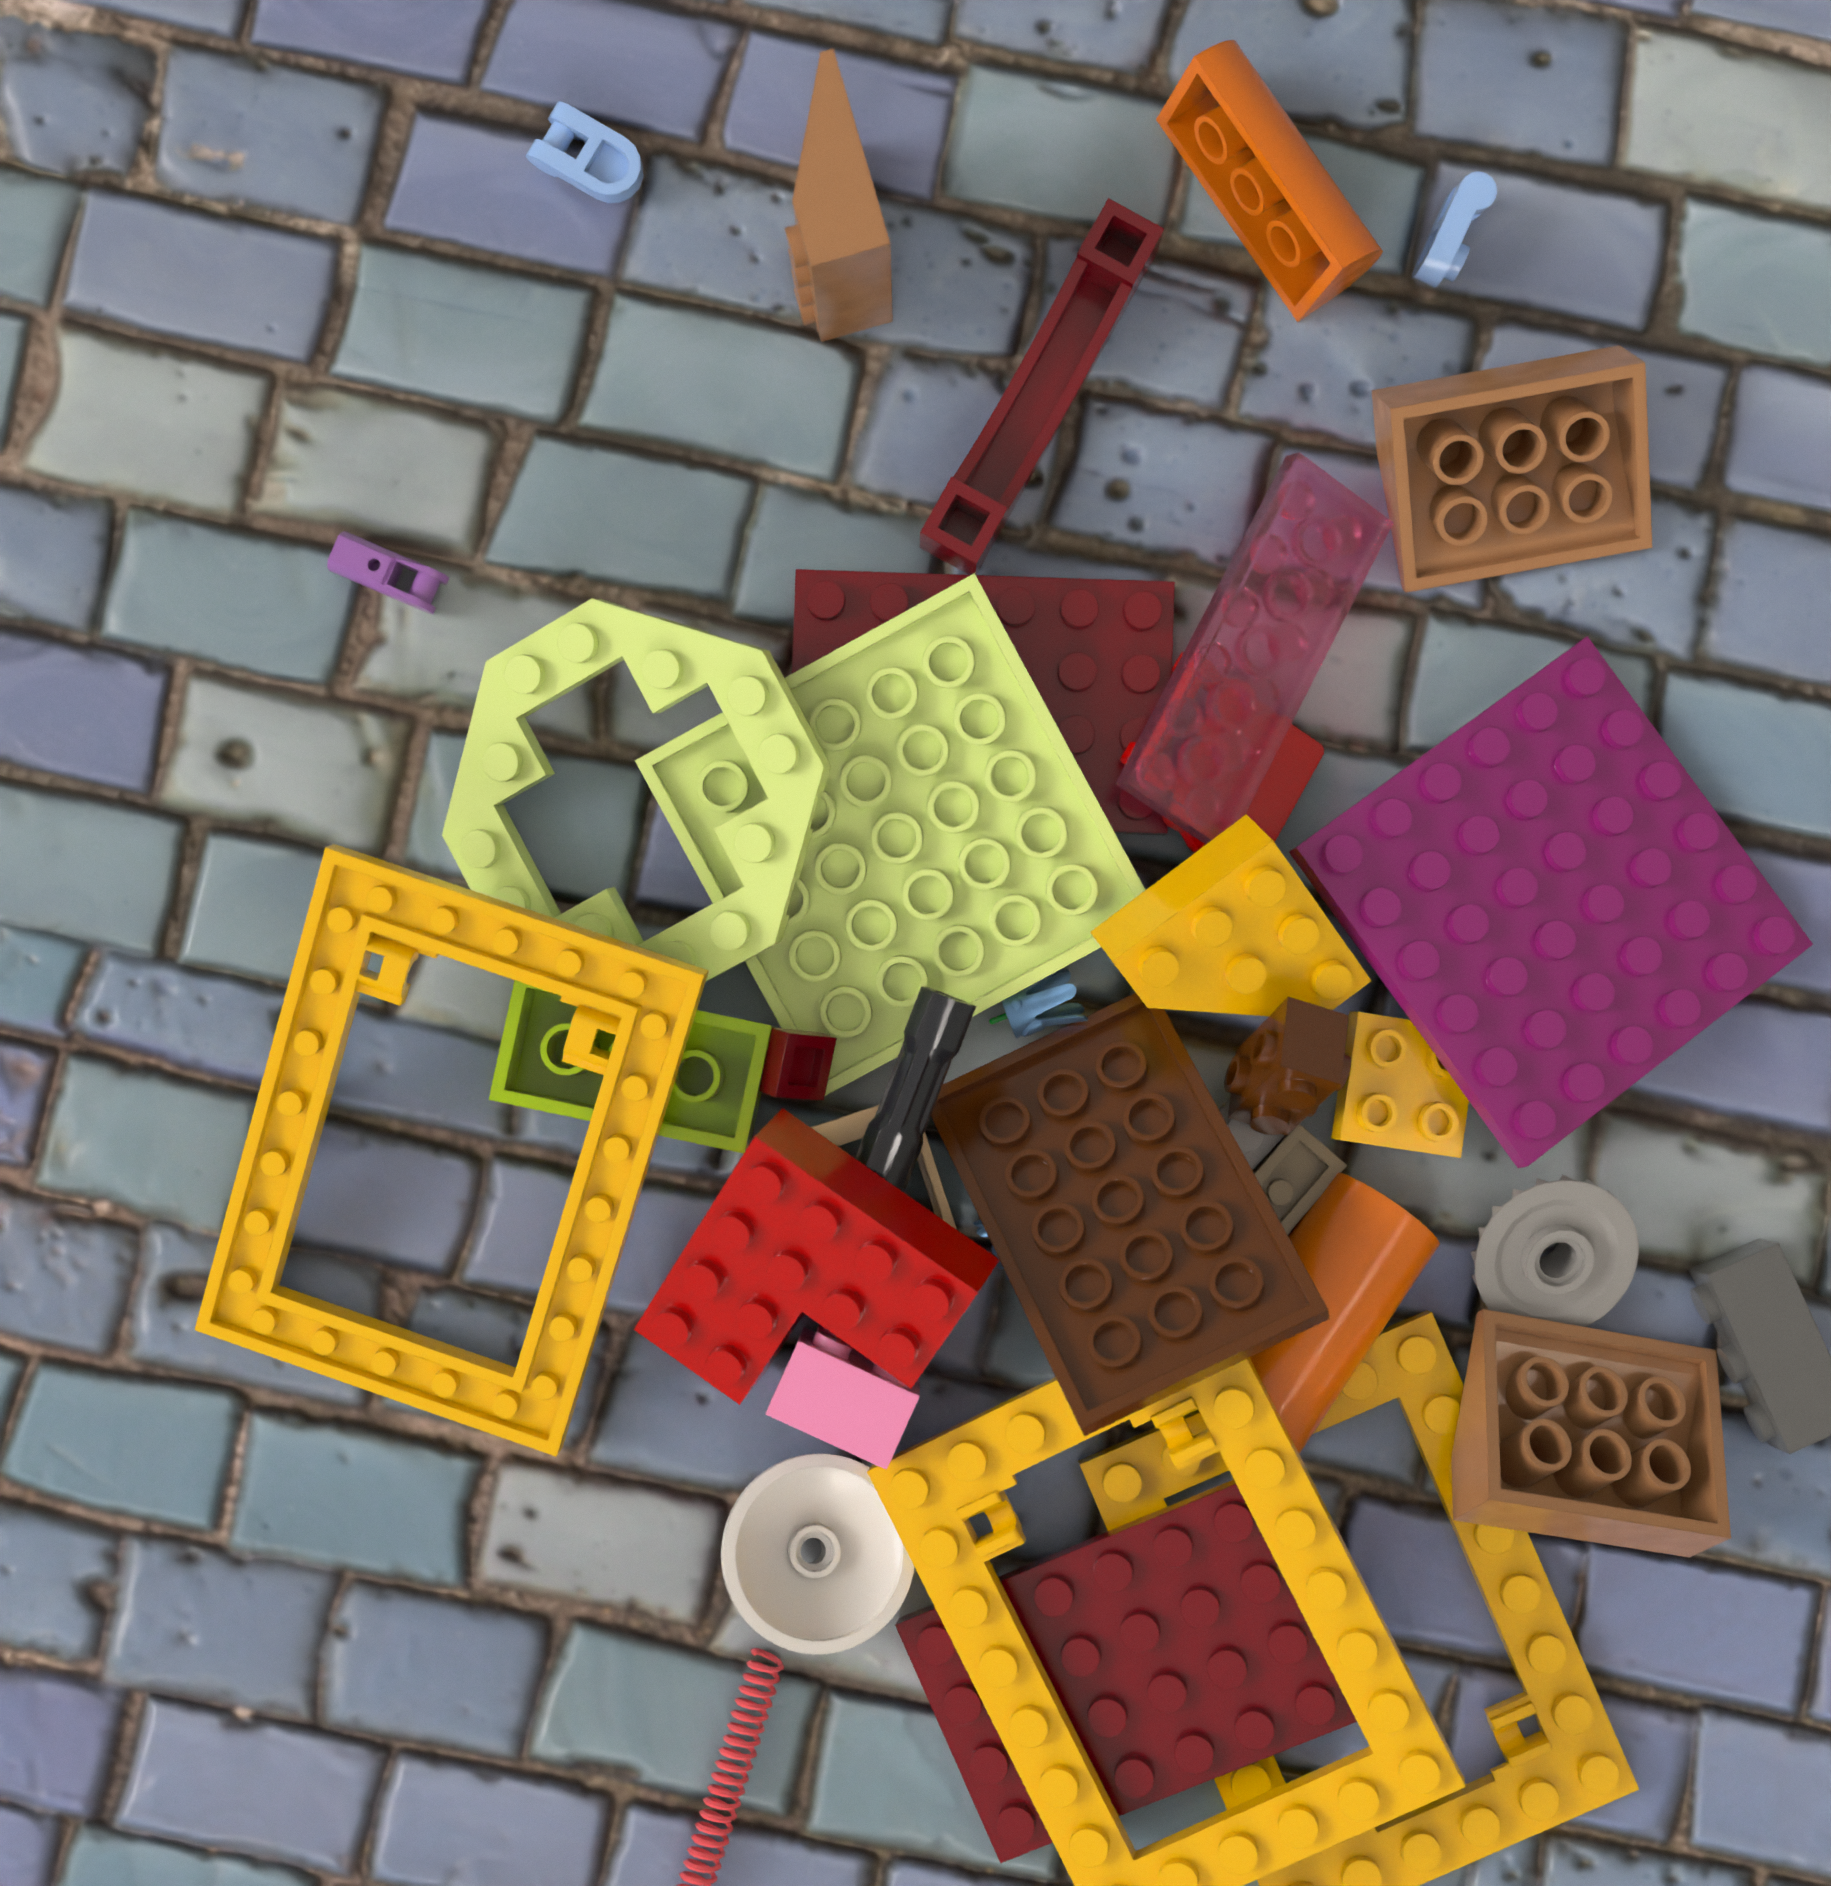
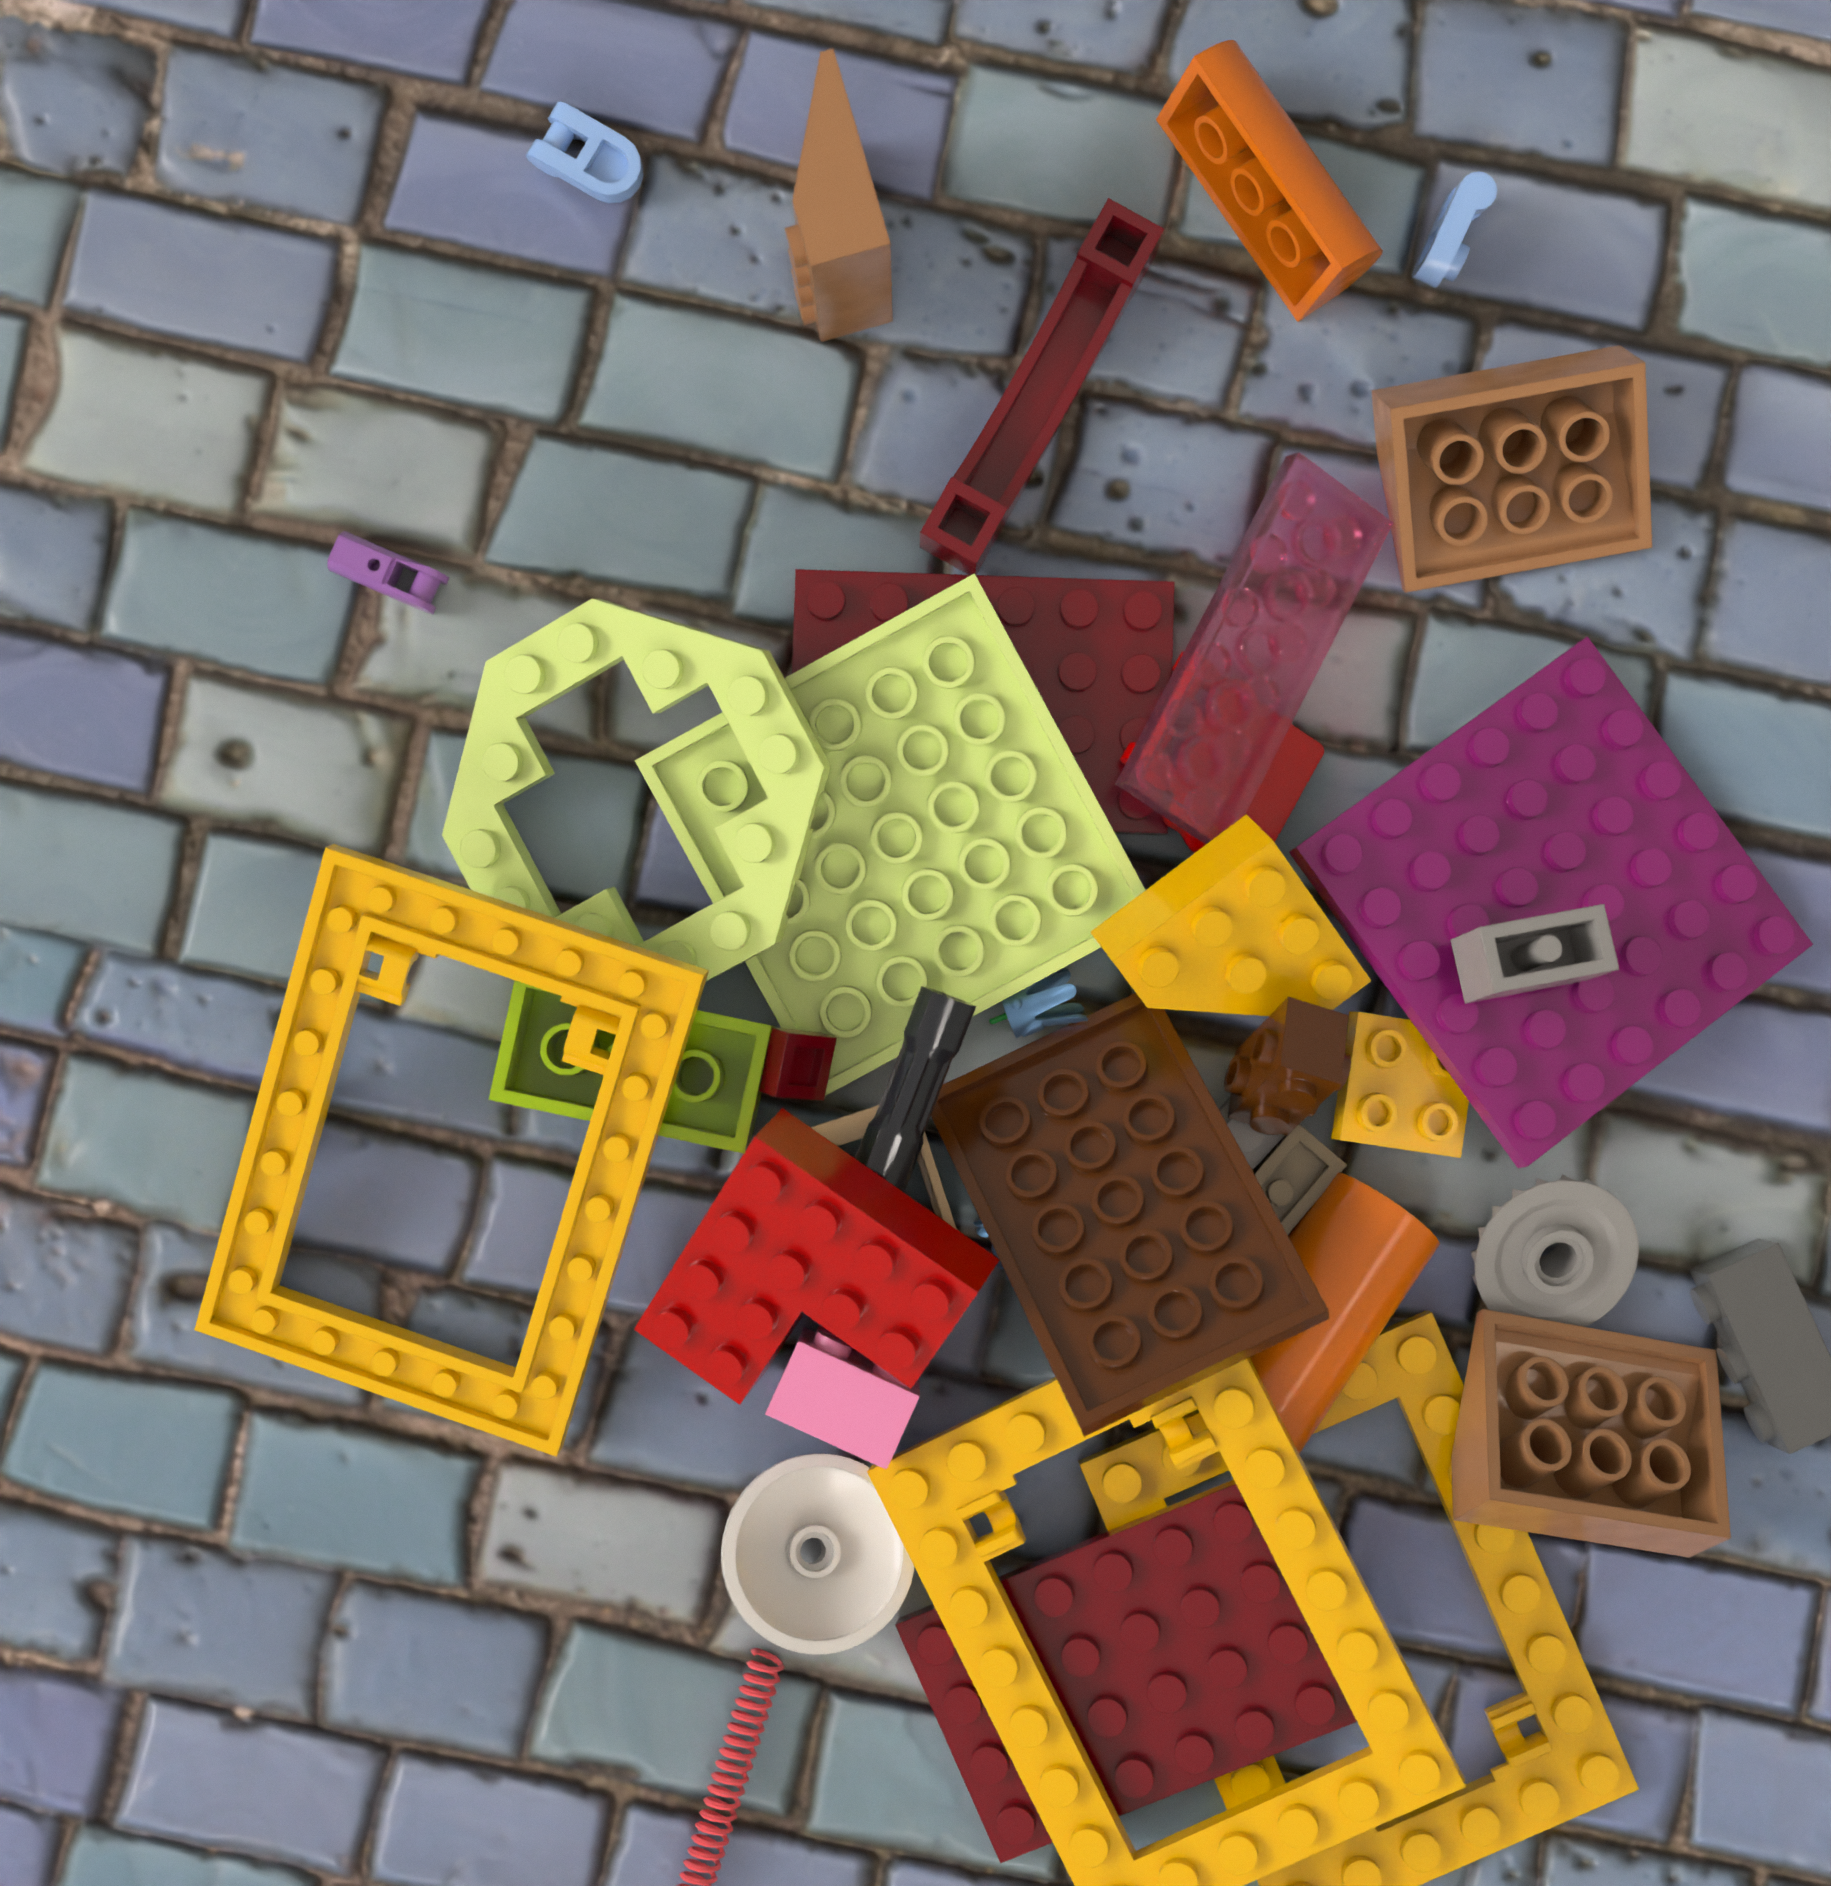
(1534, 953): none -> light grey brick

